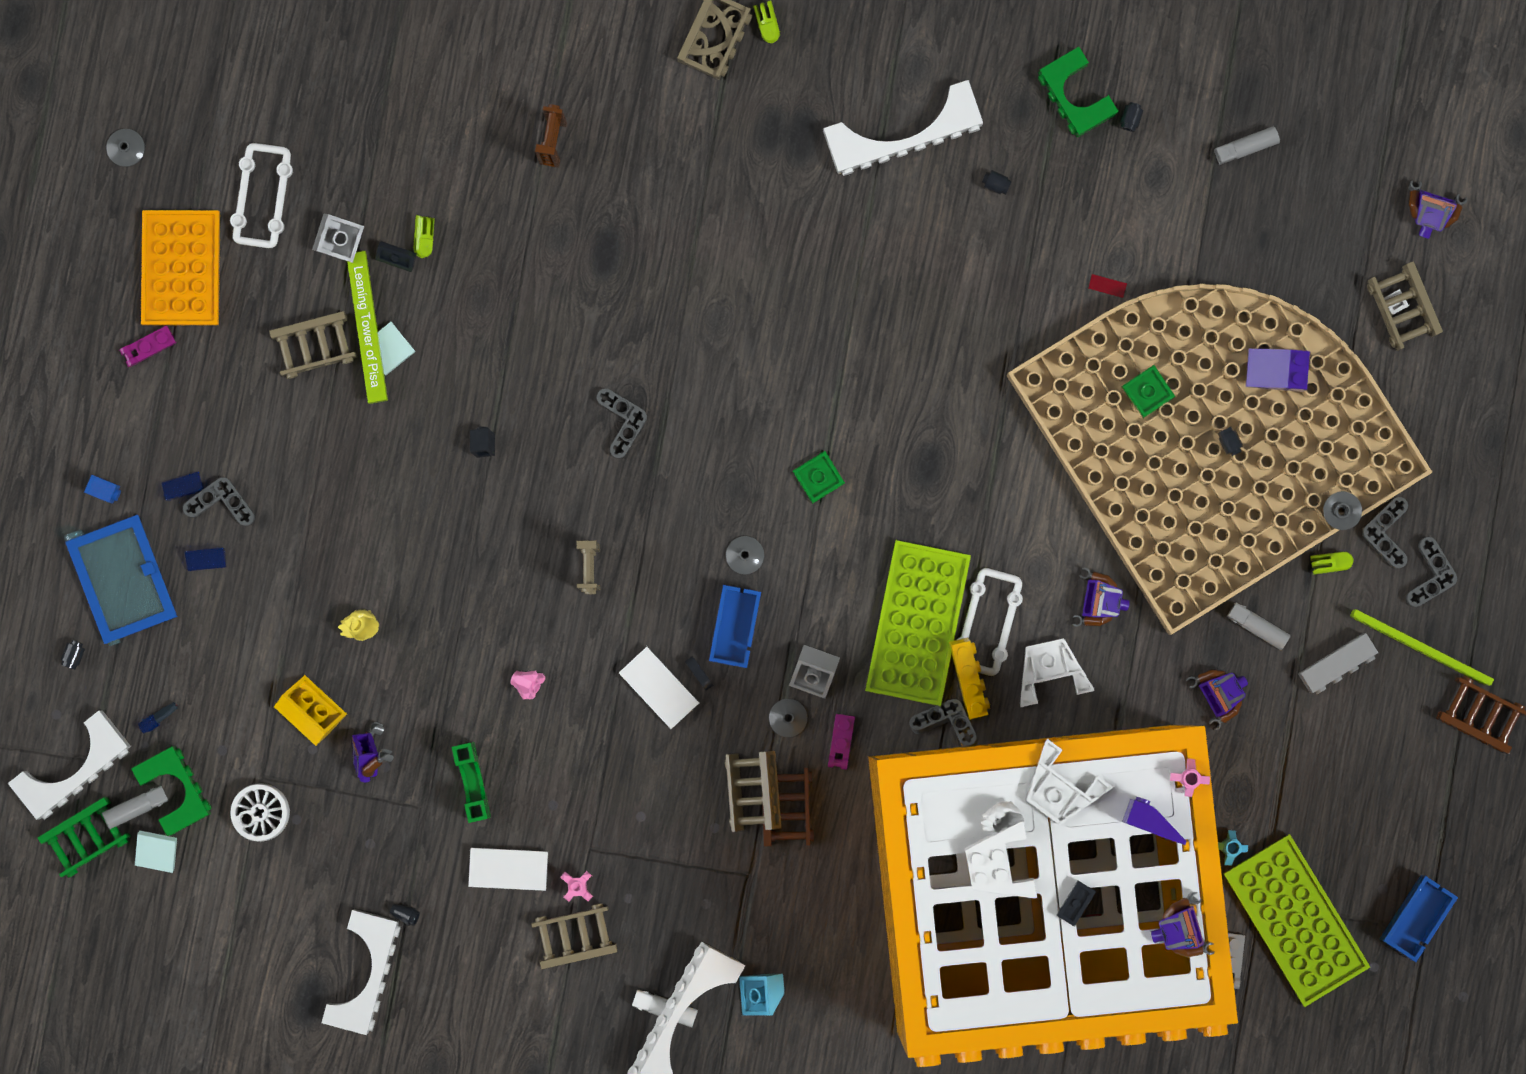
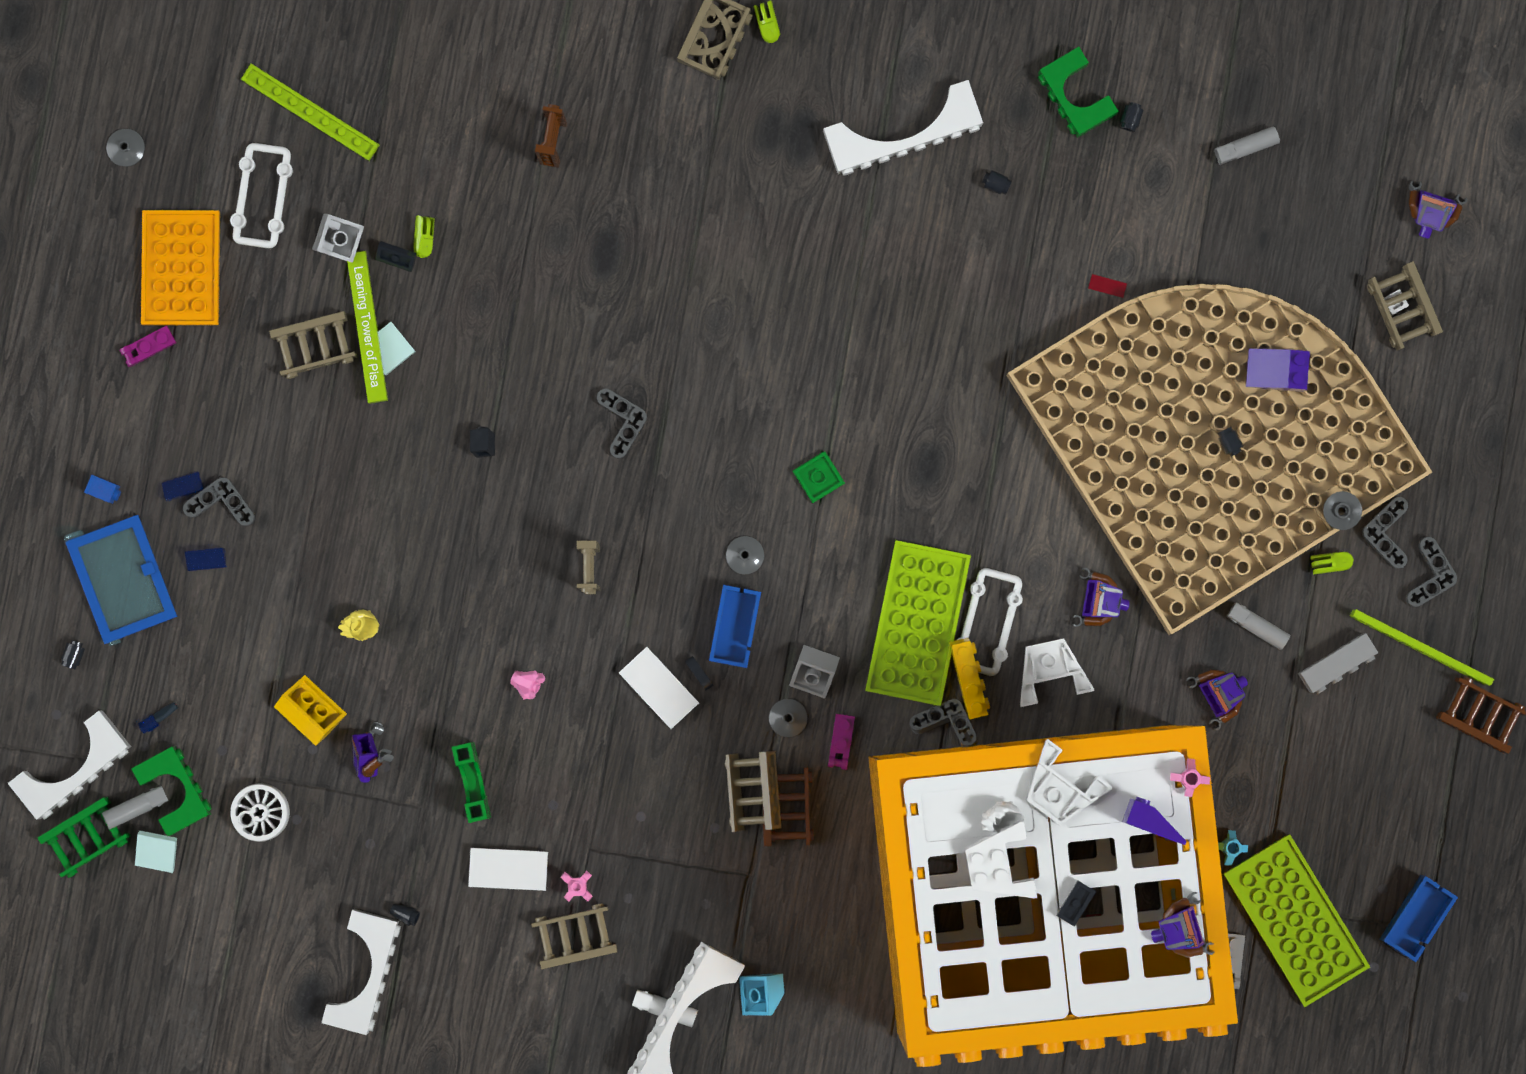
(310, 112): none -> lime tile
(1148, 391): green tile -> none

